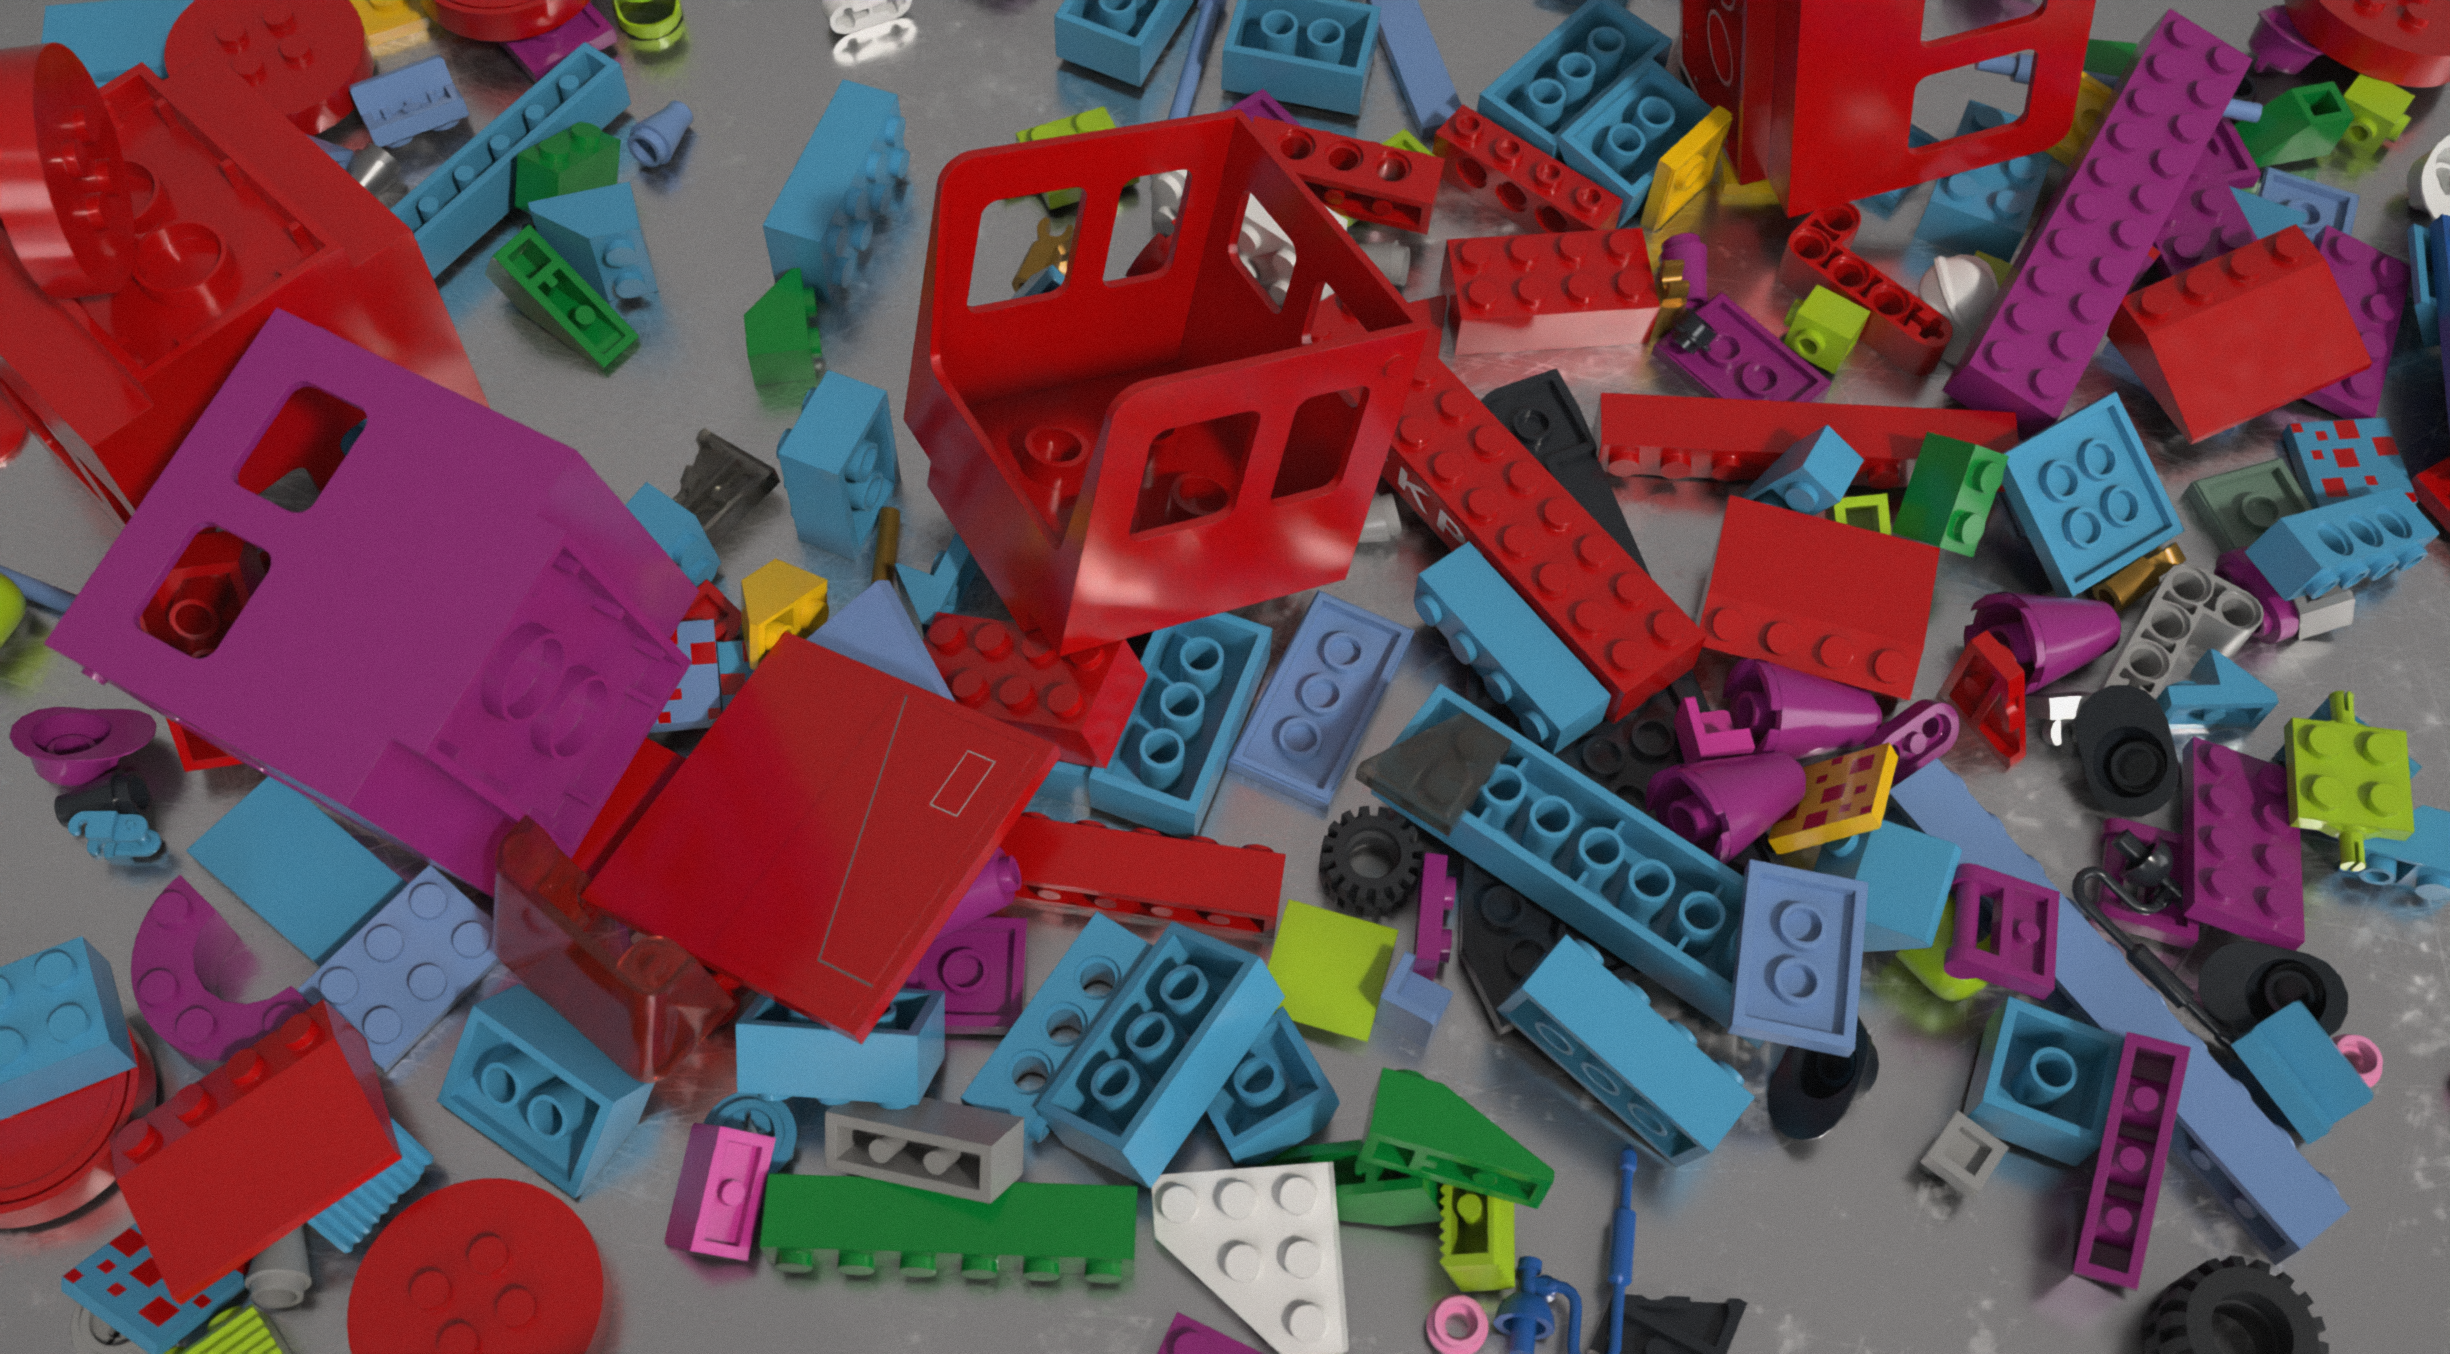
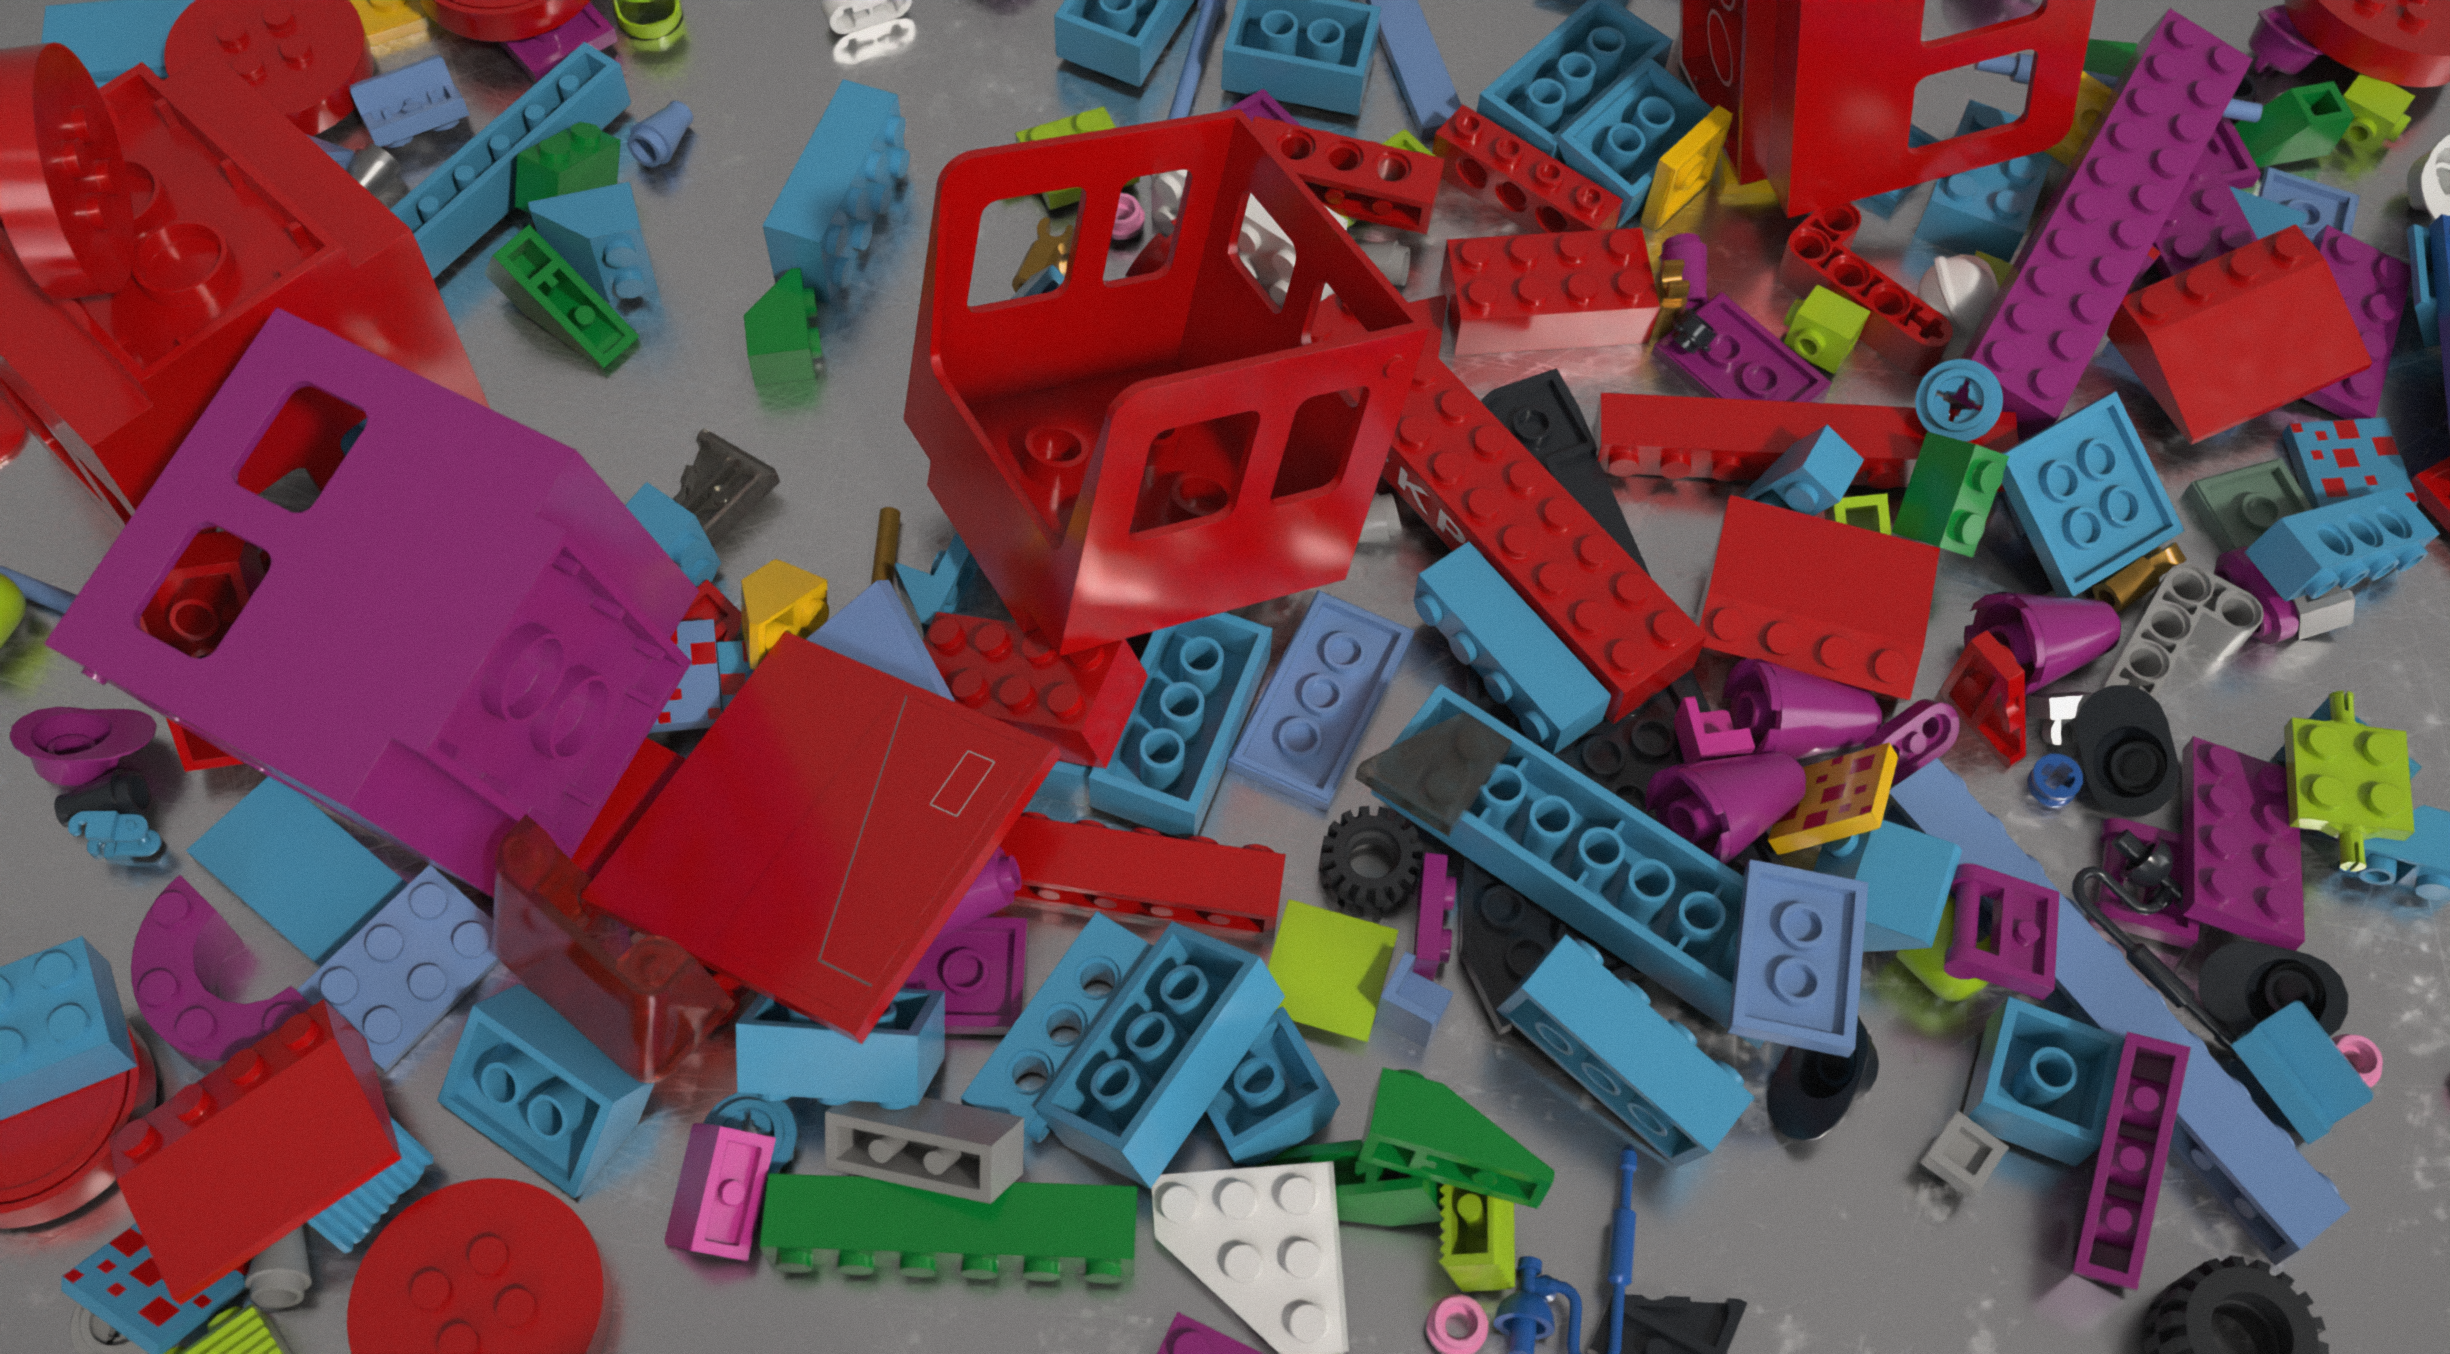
(840, 464): dark azure brick -> none
(1132, 216): none -> bright pink plate
(1947, 379): none -> dark azure gear
(2066, 768): none -> blue bush
(2217, 696): dark azure slope -> none

